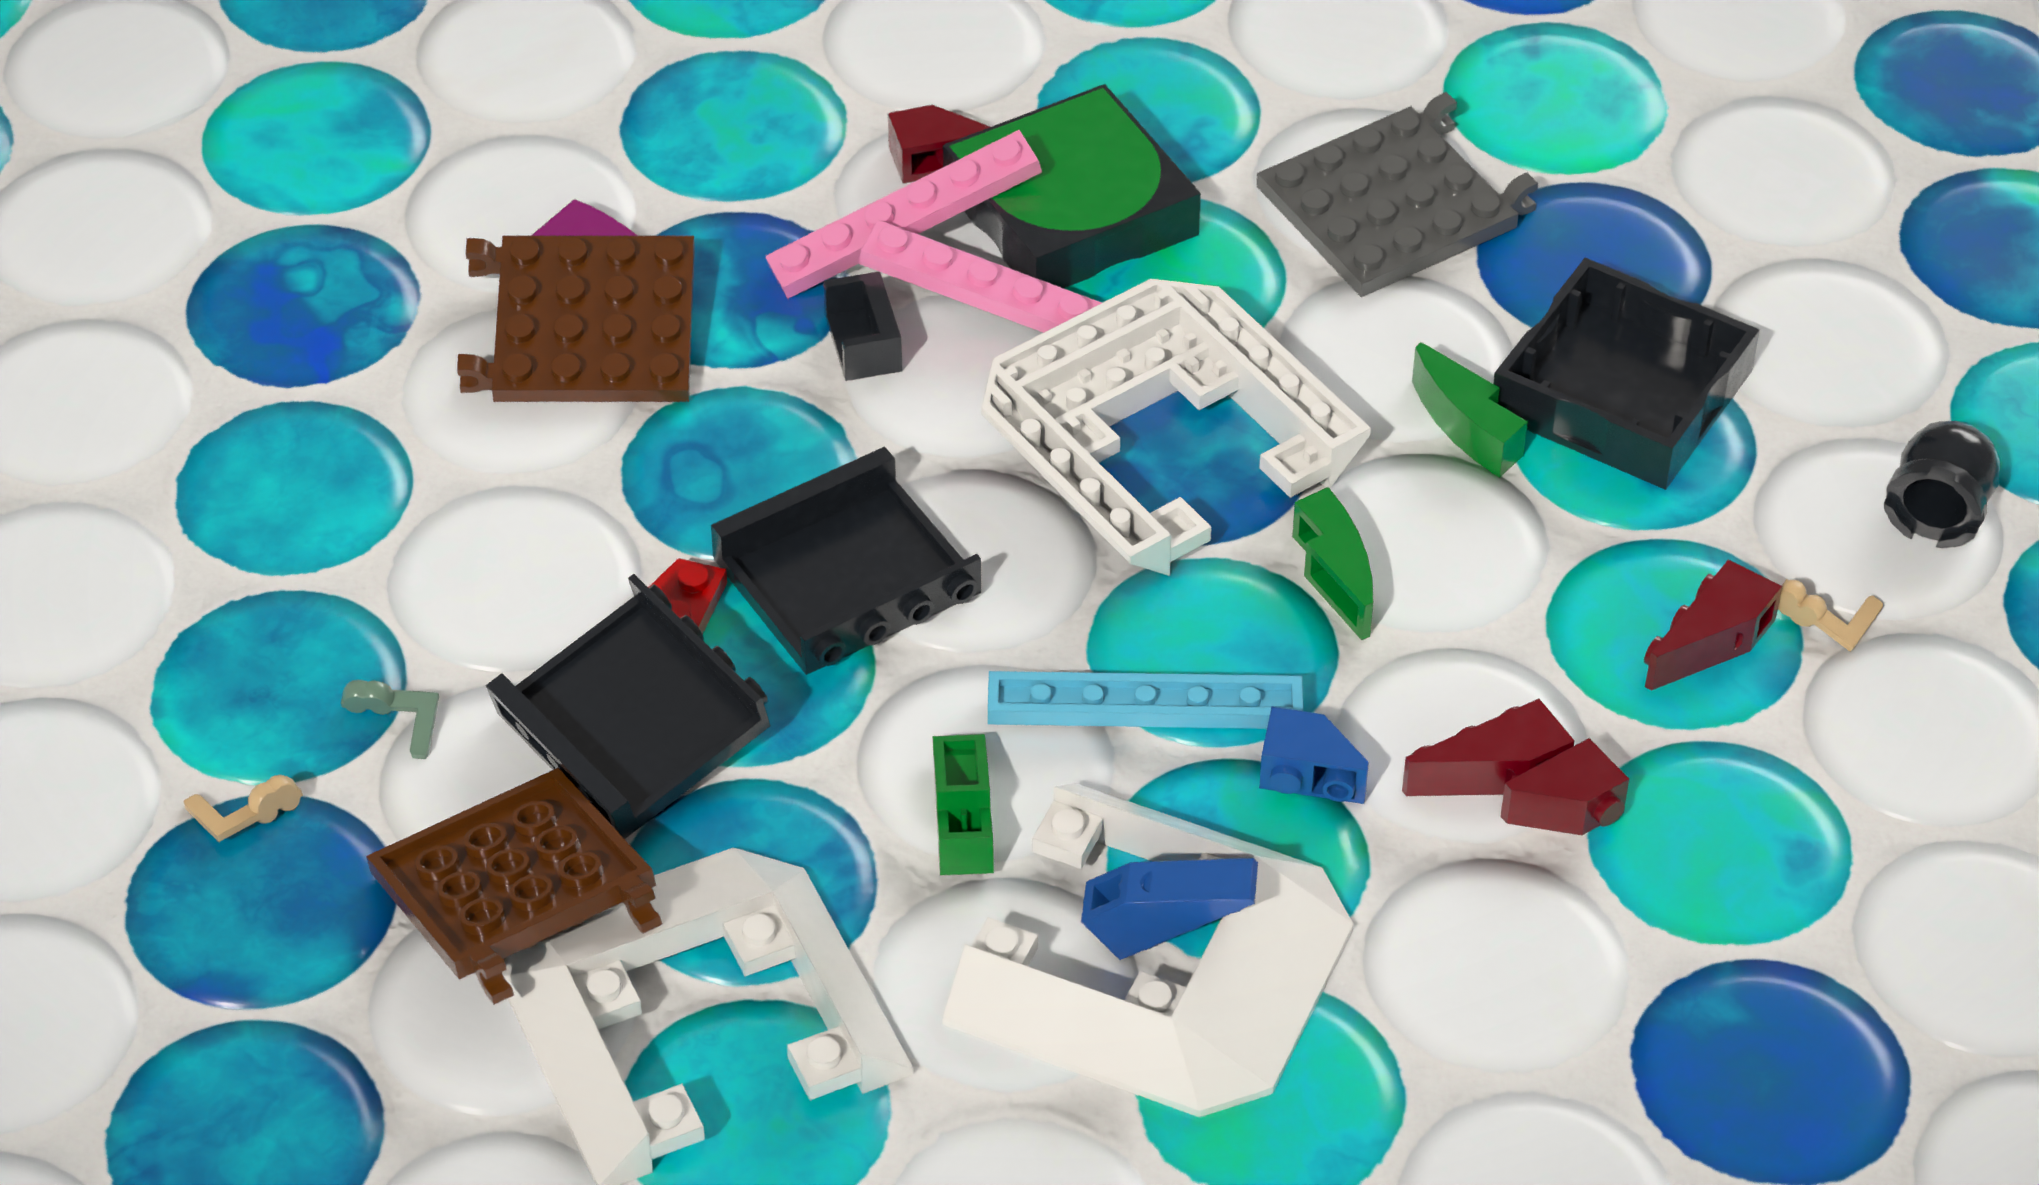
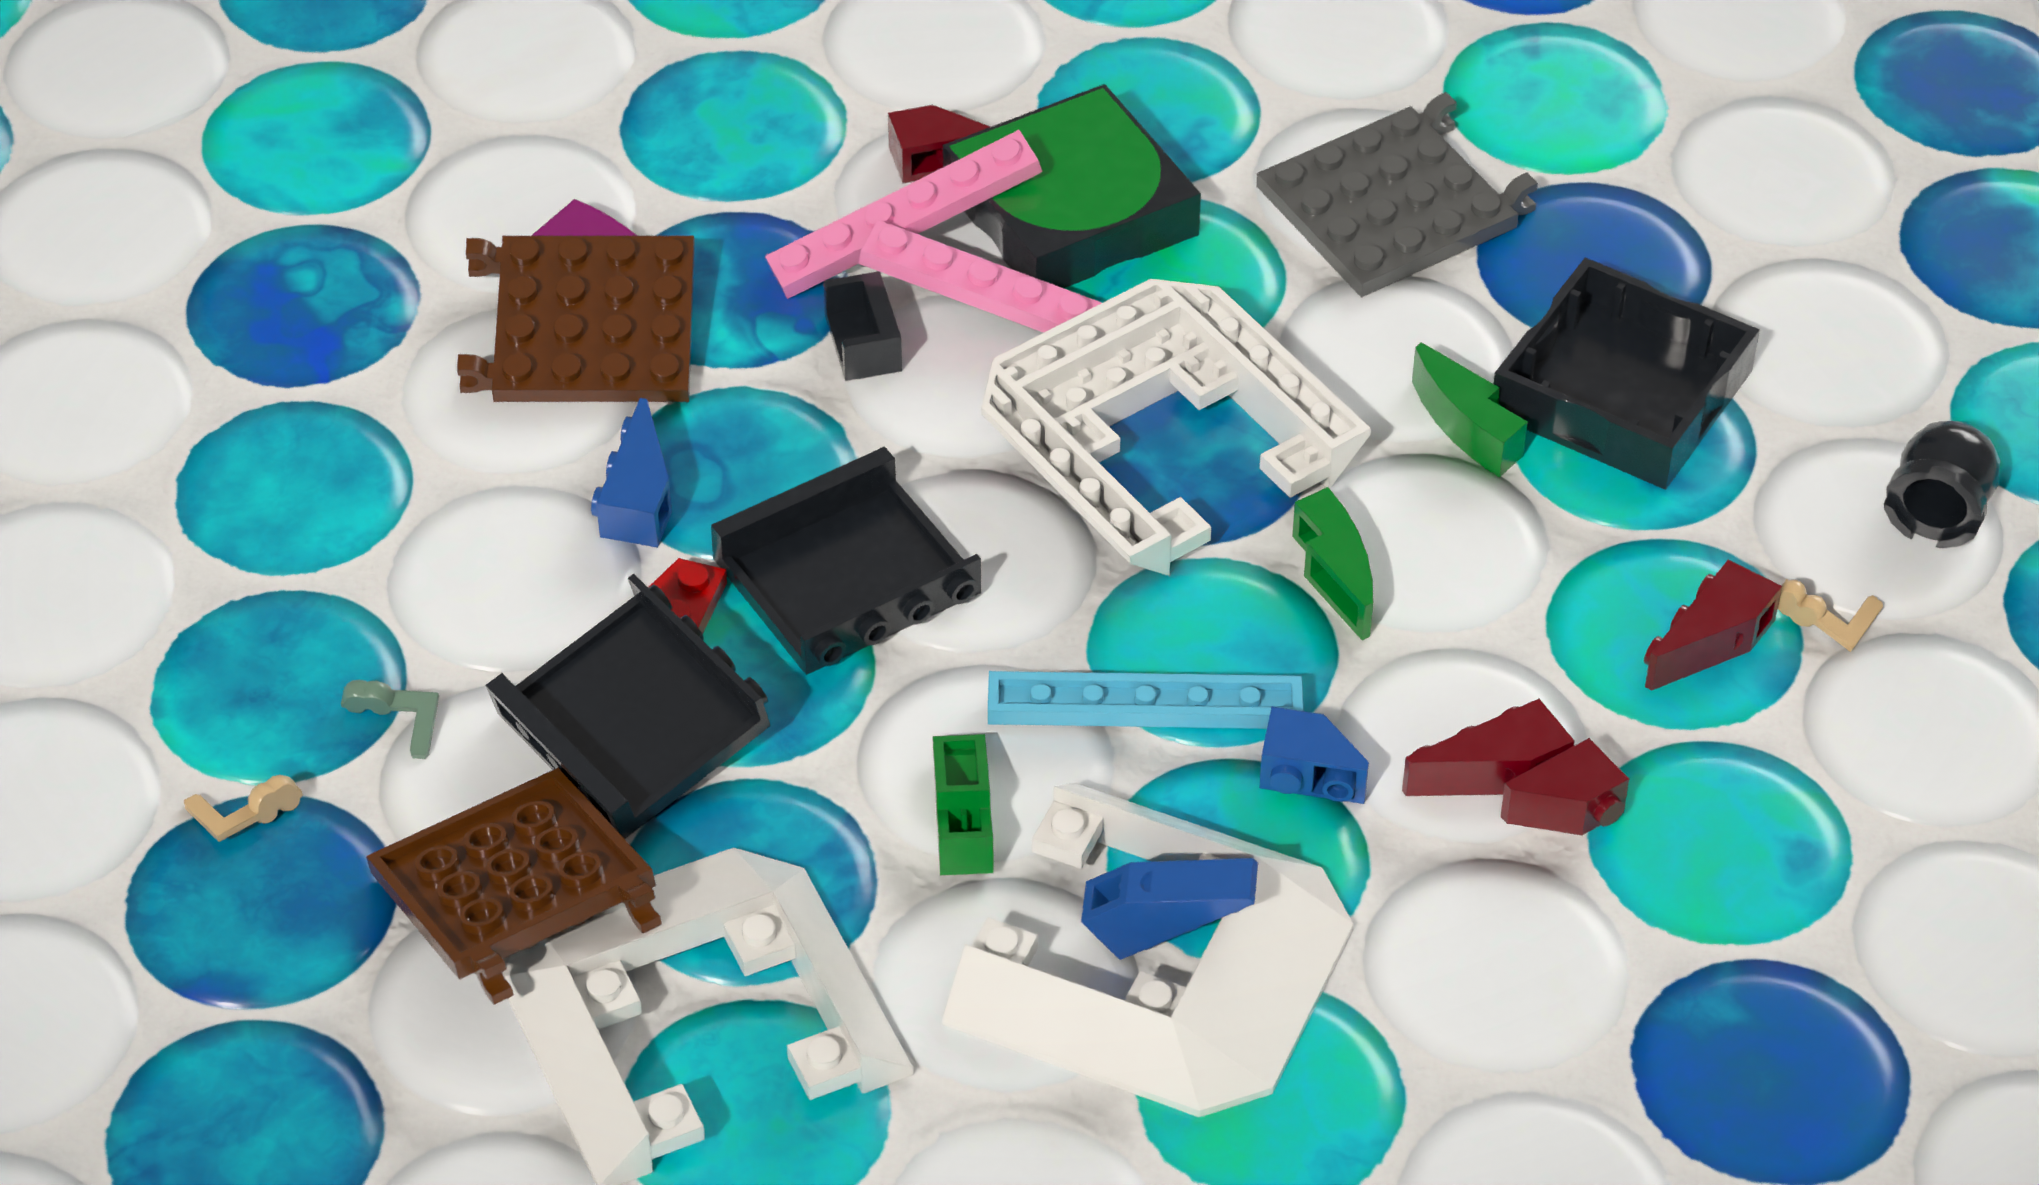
(636, 492): none -> blue slope

